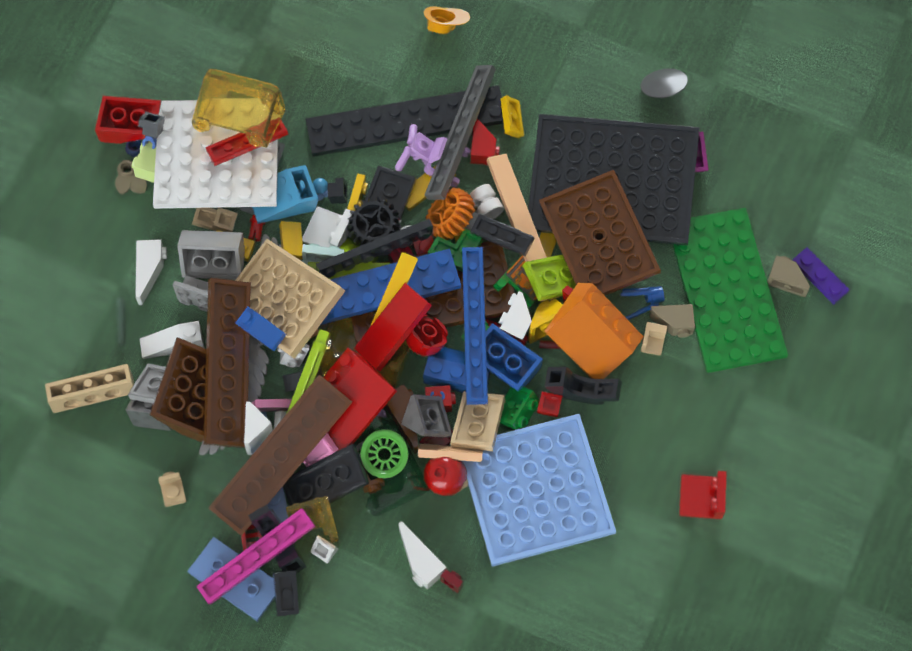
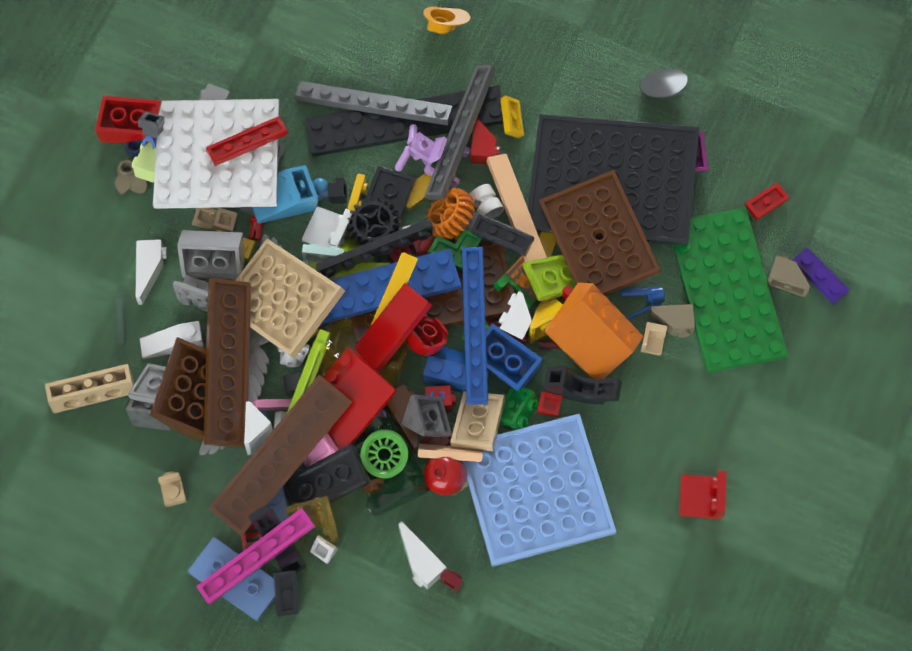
(239, 105): clear yellow windscreen -> none
(260, 328): blue slope -> none
(291, 238): yellow tile -> none
(374, 103): none -> plate
(766, 201): none -> red plate

